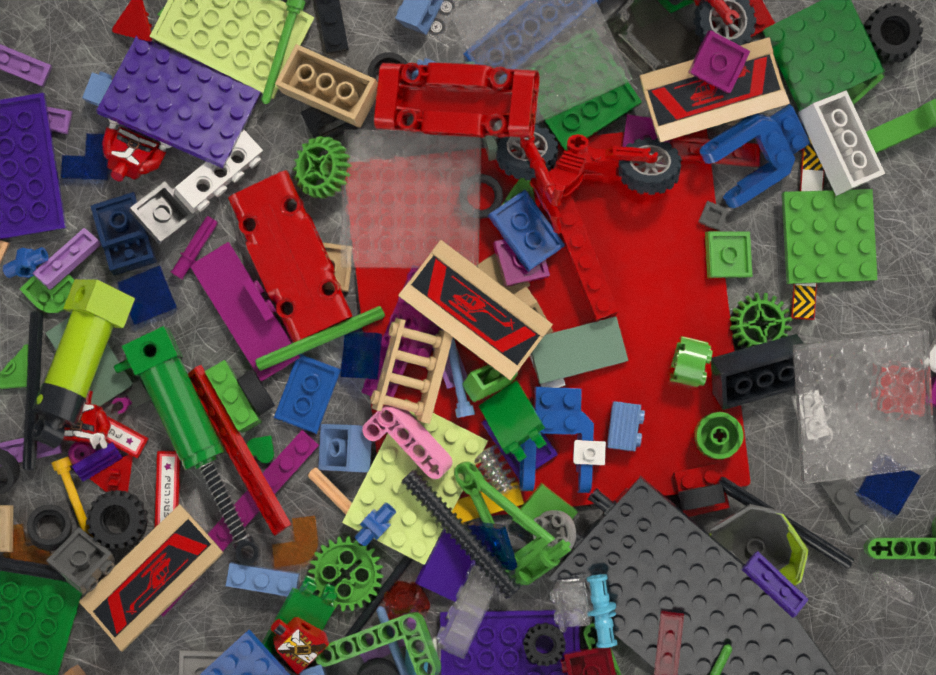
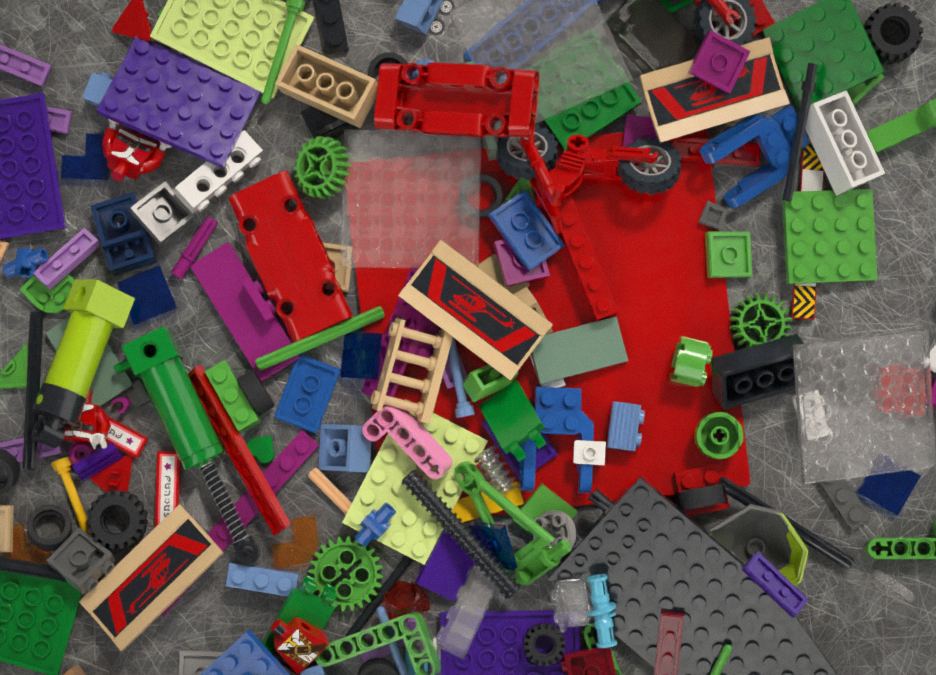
(808, 86): none -> black bar

